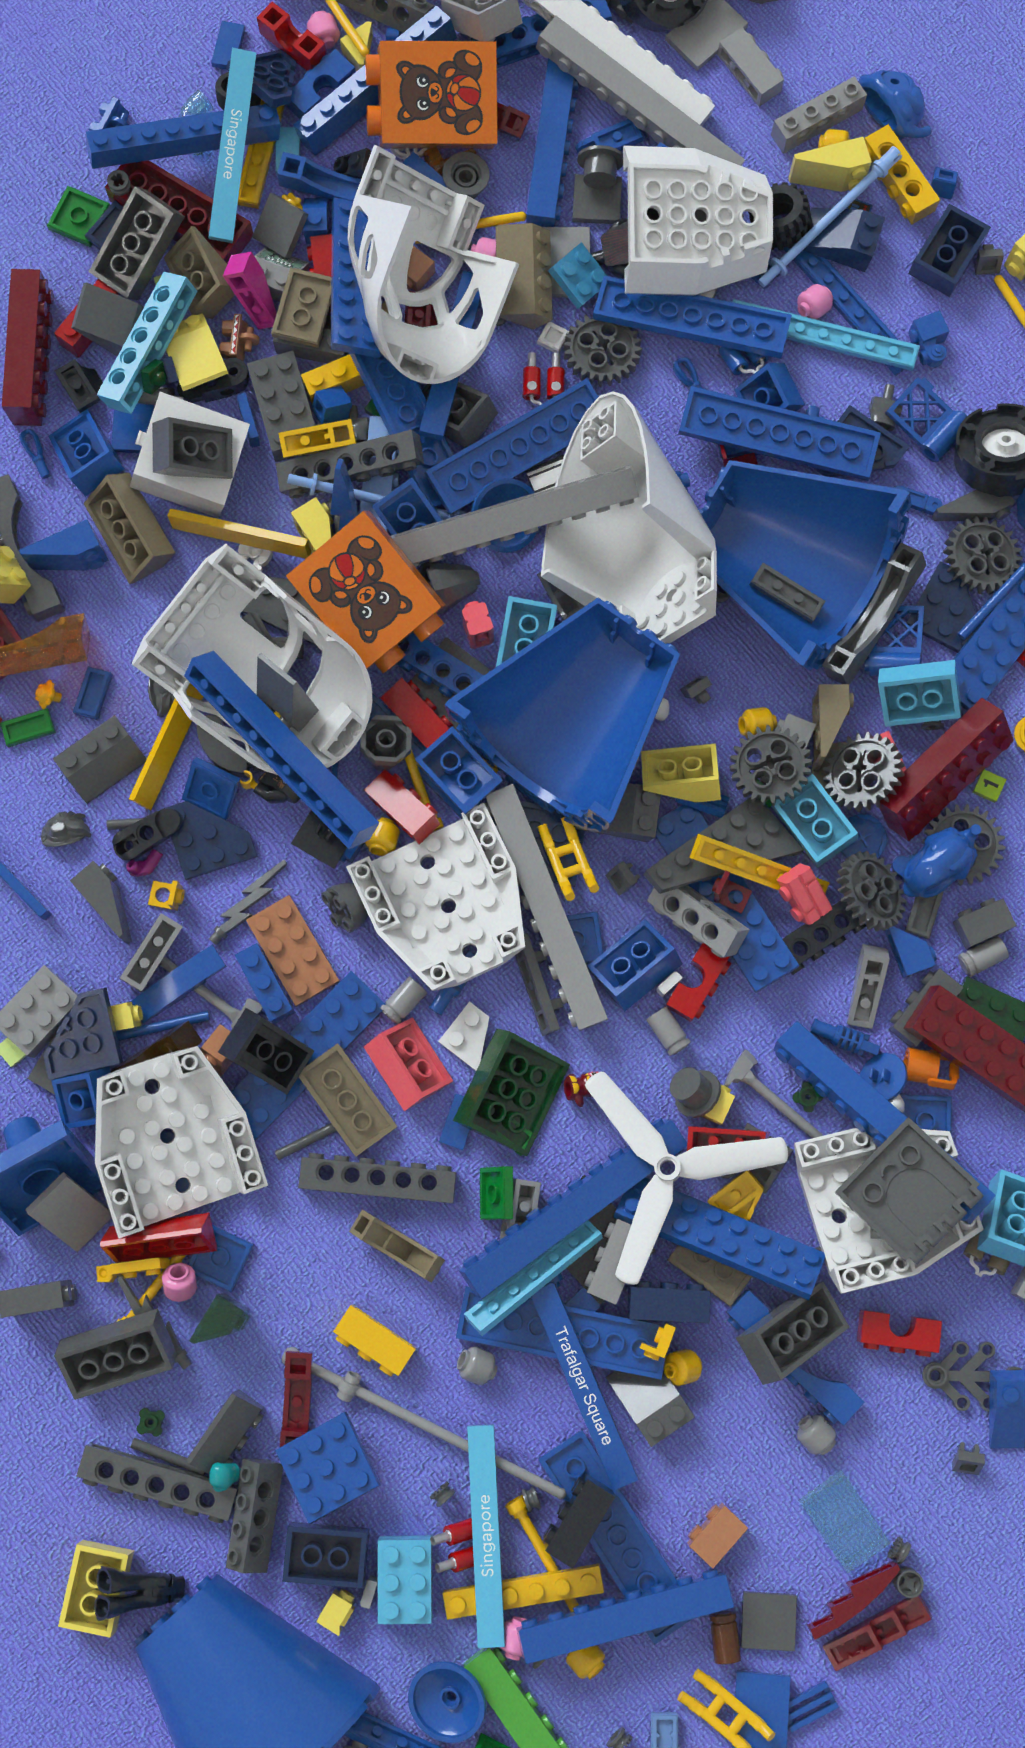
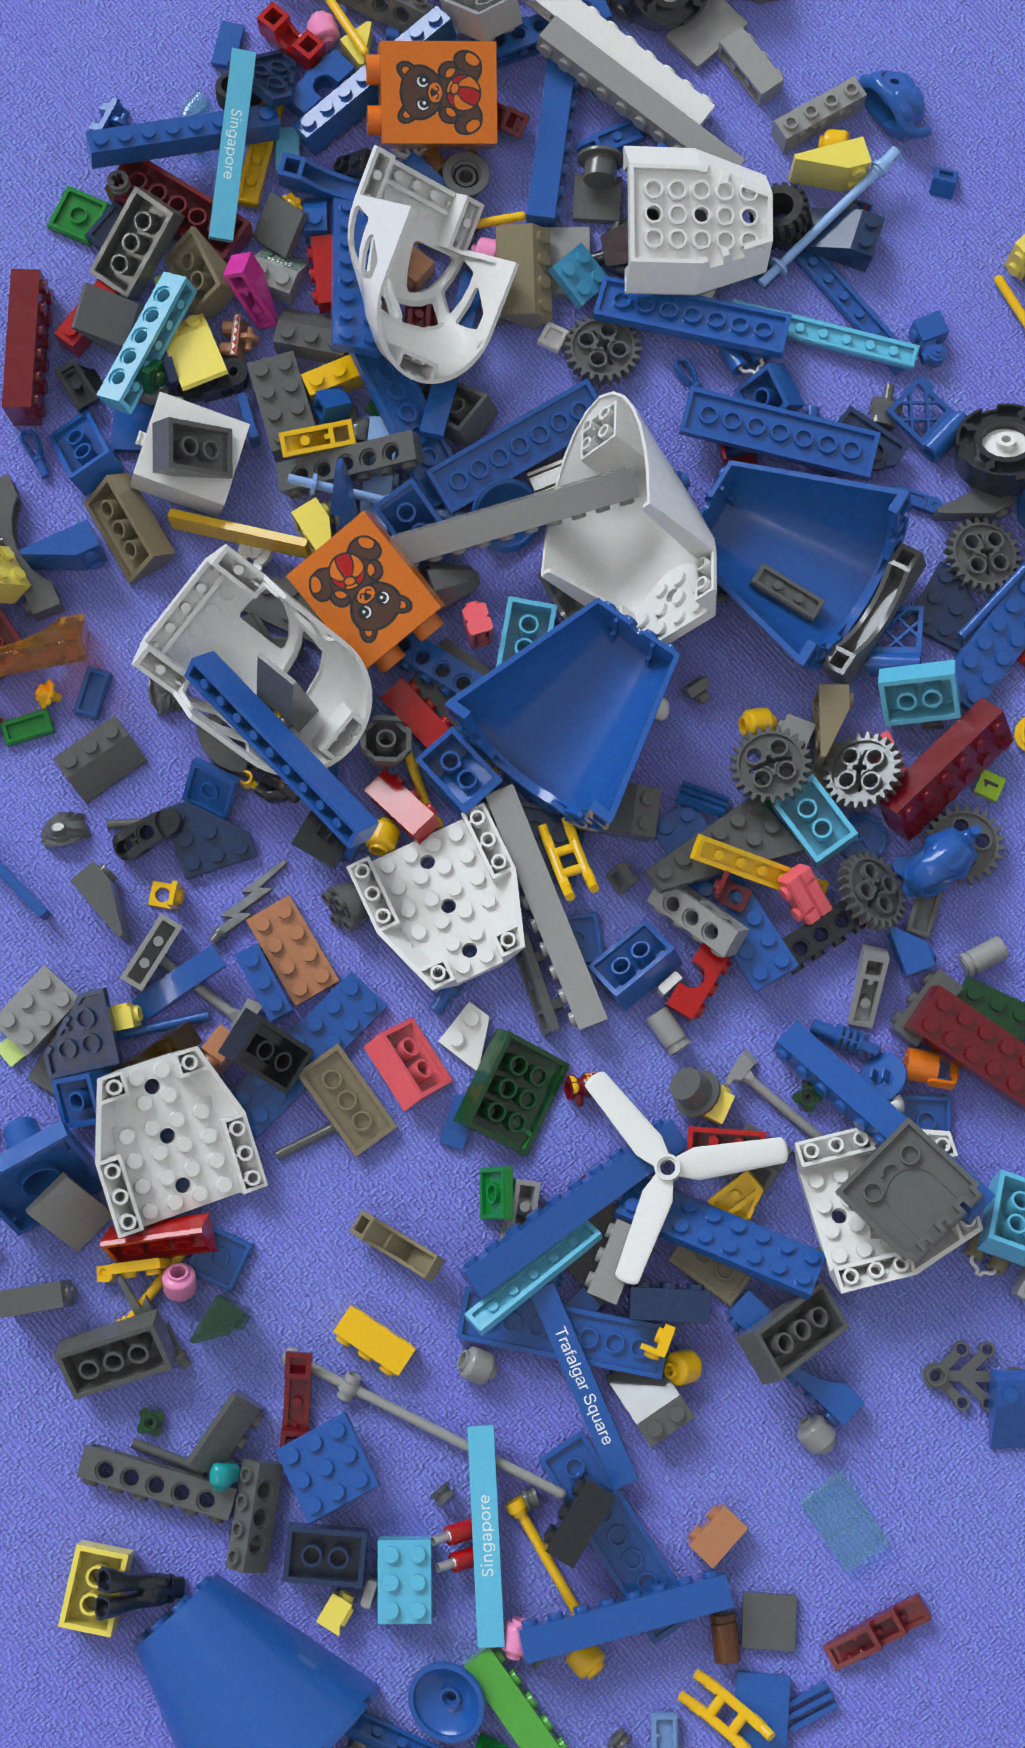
(144, 867): magenta arm -> none
(163, 753): yellow tile -> none
(303, 308): dark tan tile -> none
(311, 1178): dark grey brick -> none
(403, 1000): light grey piece -> none
(530, 1590): yellow plate -> none
(532, 379): red piece -> none
(682, 772): light yellow slope -> none
(815, 301): bright pink head -> none
(862, 1593): dark red slope -> none
(899, 1551): dark grey bush -> none
(911, 1586): dark grey wheel -> none
(912, 179): yellow brick -> none
(922, 1335): red arch -> none
(949, 250): dark blue brick -> none
(968, 1461): dark grey tile -> none
(983, 923): dark grey brick -> none
(988, 260): dark grey tile -> none

